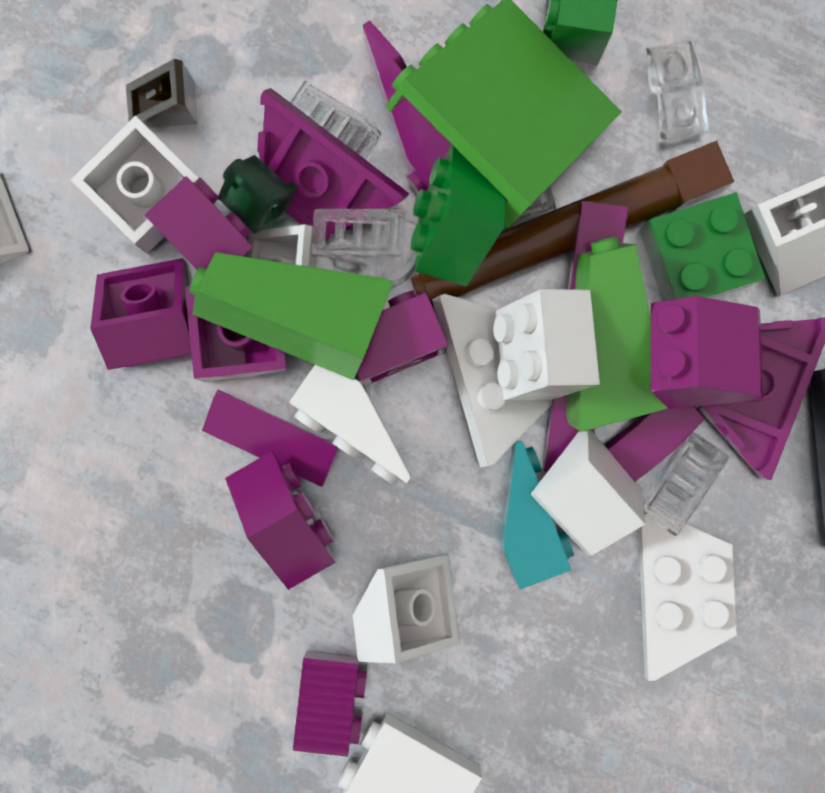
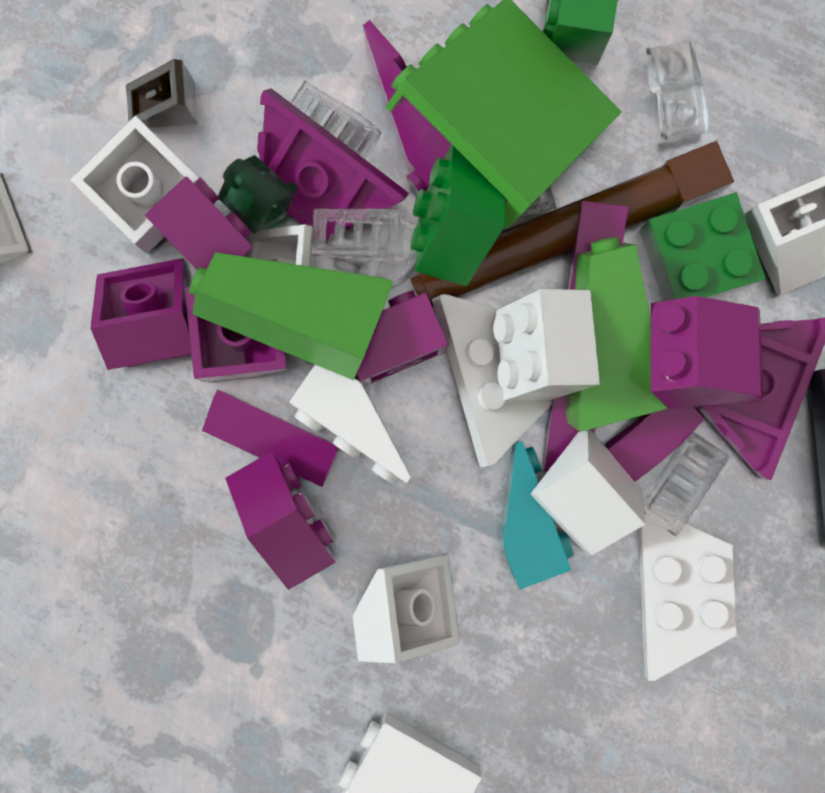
(327, 704): magenta brick -> none

